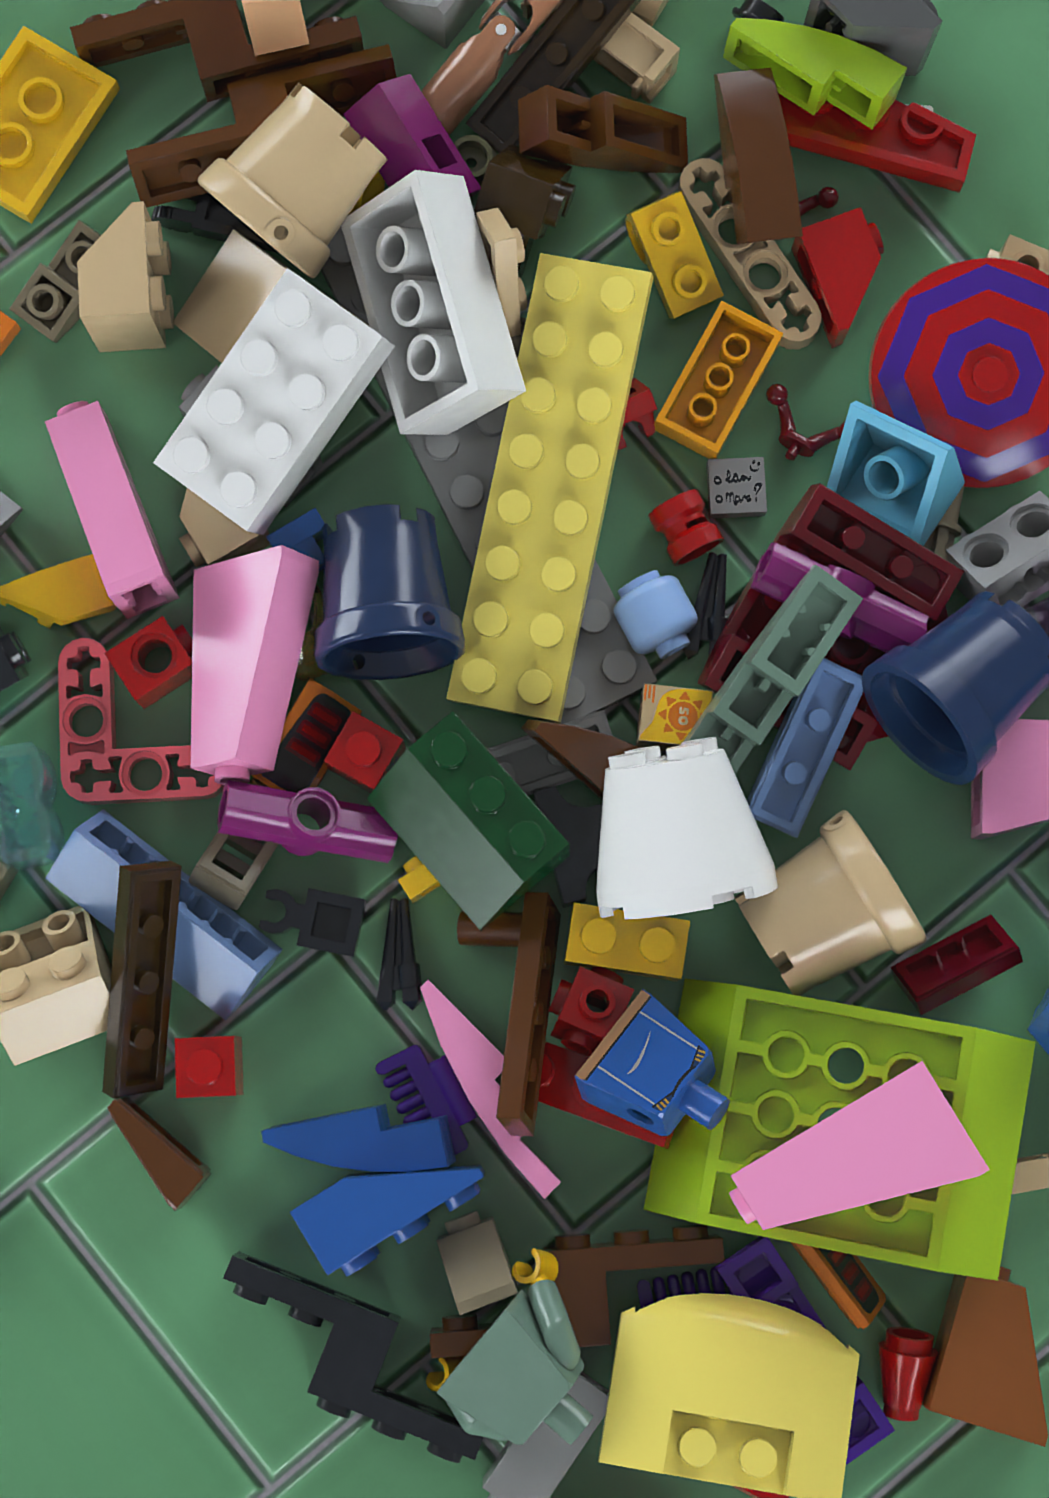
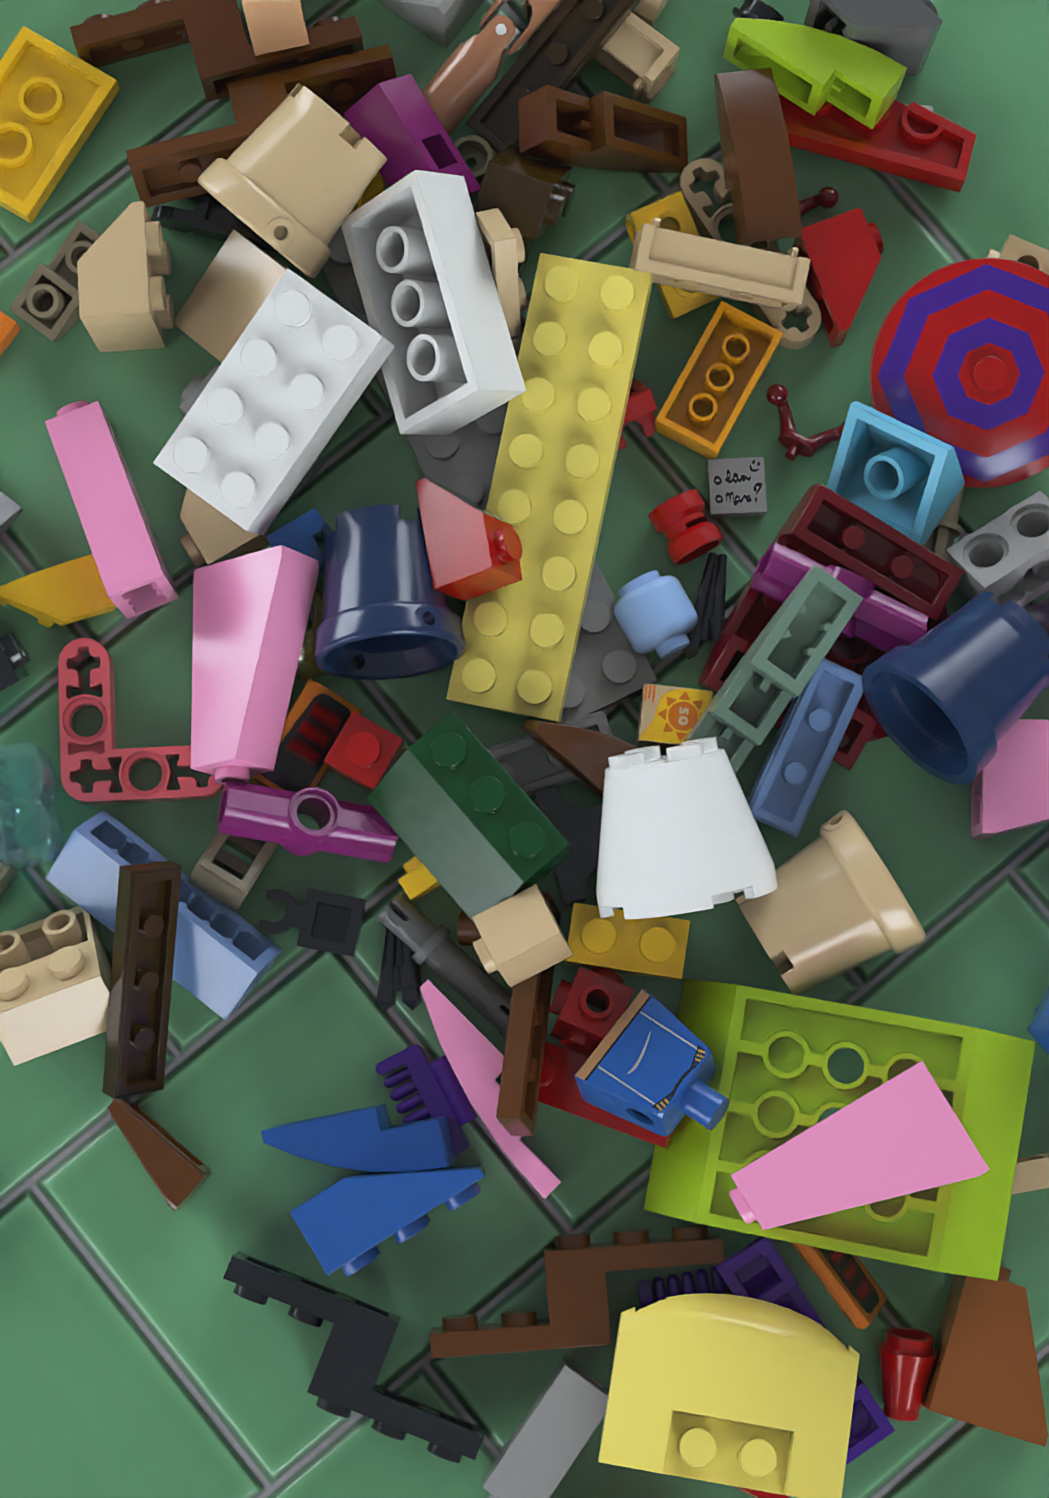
(130, 656): red brick -> none
(208, 1066): red brick -> none
(448, 960): none -> dark grey pin
(466, 544): none -> slope
(475, 1262): dark tan slope -> none
(519, 1366): sand green torso -> none
(520, 937): none -> tan brick
(720, 267): none -> tan container
(956, 964): dark red plate -> none

